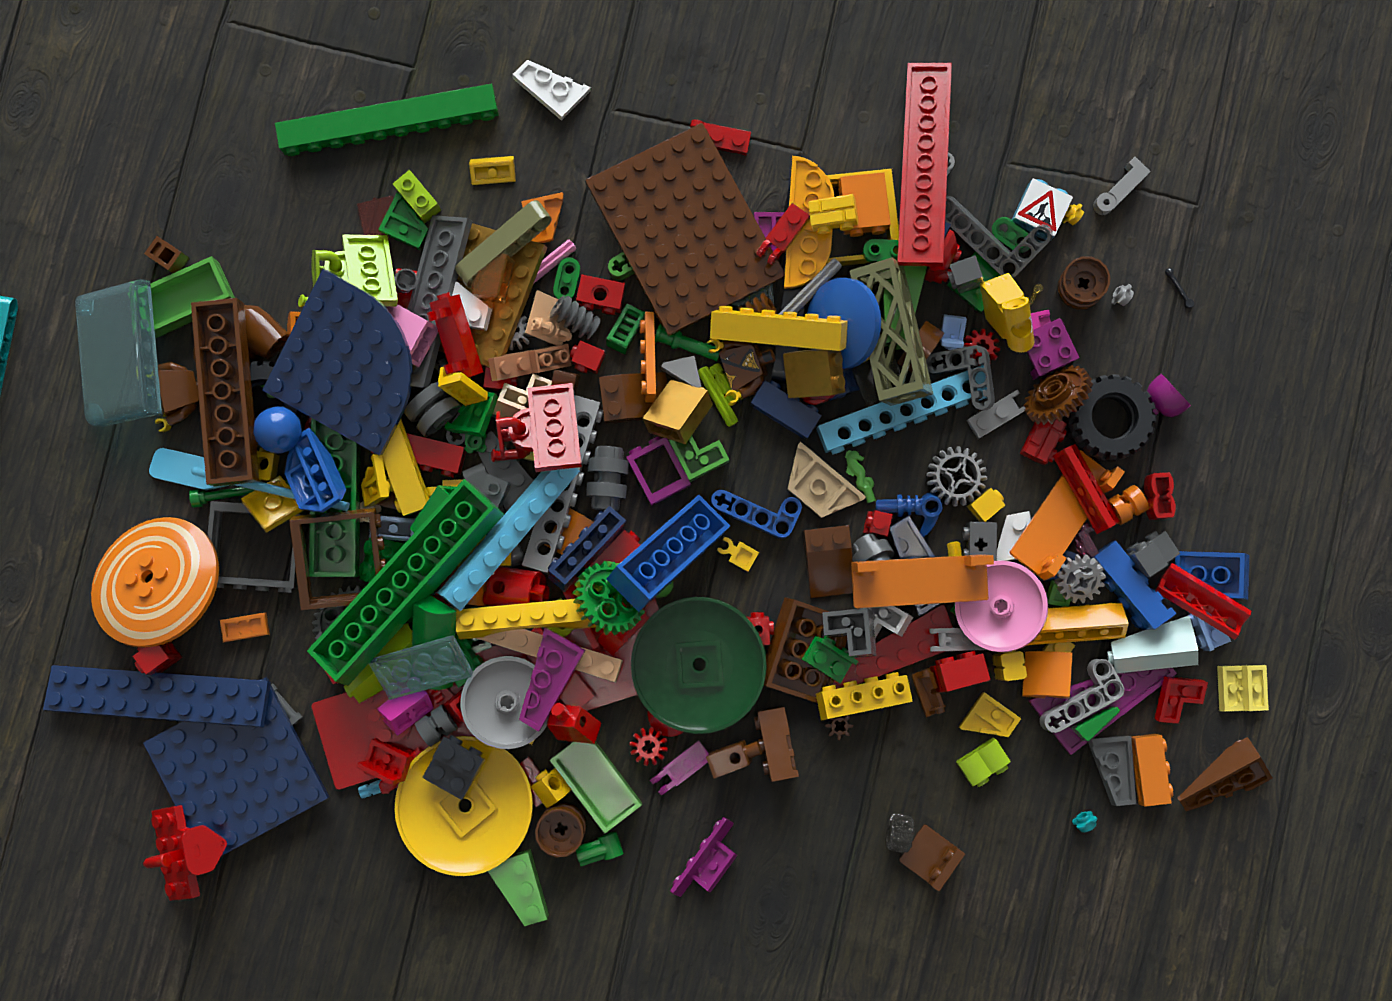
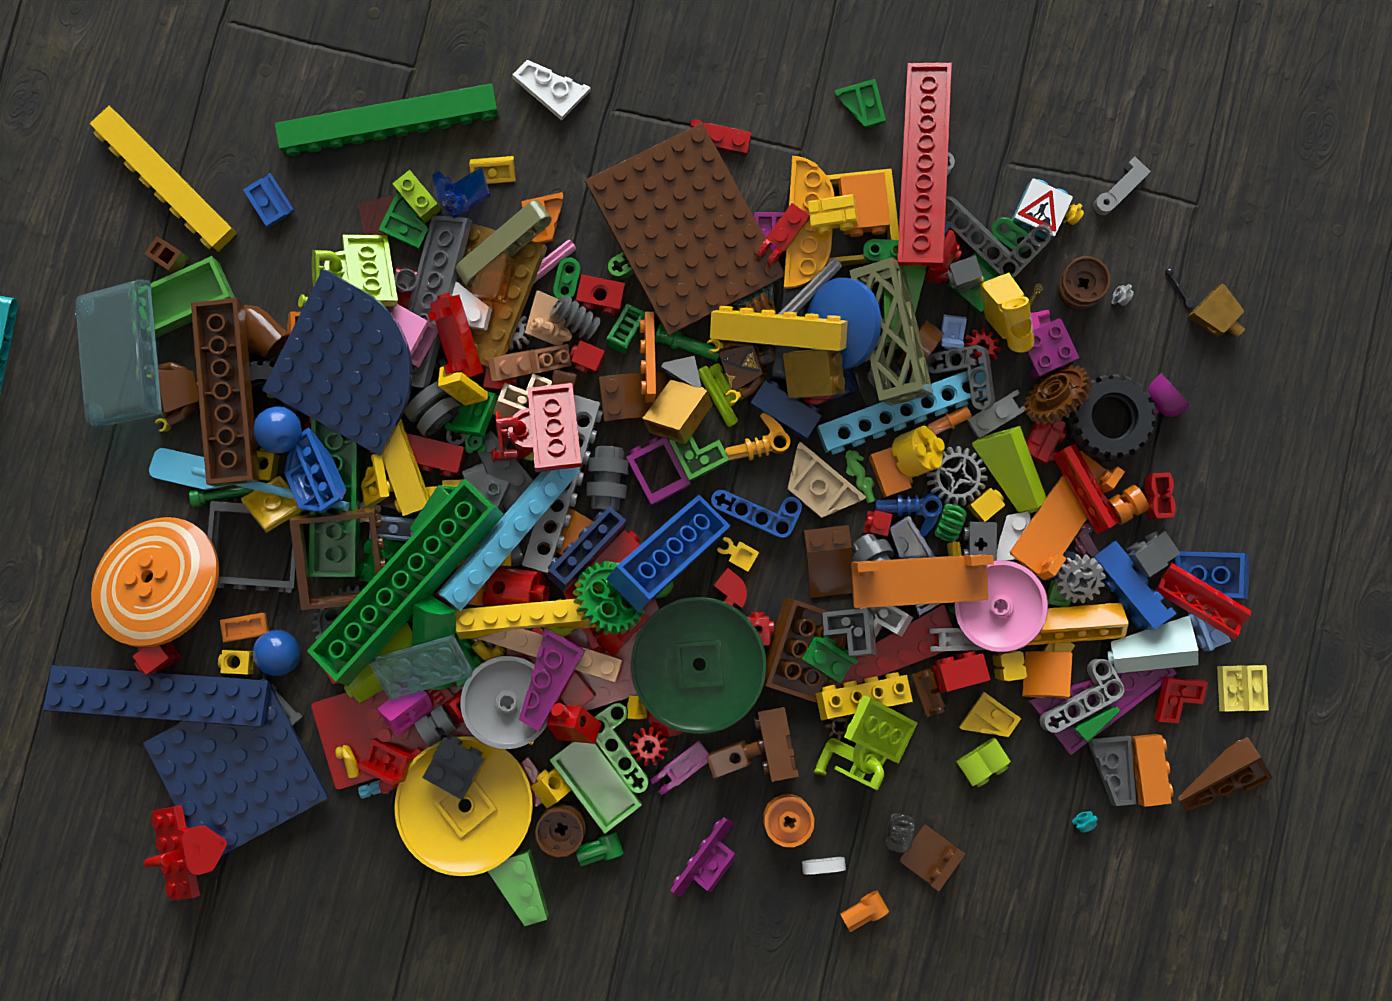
(162, 178): none -> yellow brick
(246, 662): none -> yellow brick
(269, 200): none -> blue plate
(276, 653): none -> blue piece
(349, 759): none -> yellow arm
(462, 195): none -> clear blue bracket
(487, 653): none -> yellow arm
(622, 750): none -> bright green beam
(636, 709): none -> yellow plate
(732, 588): none -> red brick
(765, 445): none -> light orange piece
(790, 833): none -> orange wheel
(823, 865): none -> white beam
(863, 102): none -> green wing
(868, 909): none -> orange piece
(878, 736): none -> lime plate
(888, 474): none -> orange brick
(918, 451): none -> yellow brick
(950, 420): none -> orange axle
(950, 523): none -> green gear
(1012, 467): none -> lime slope
(1219, 313): none -> pearl gold torso

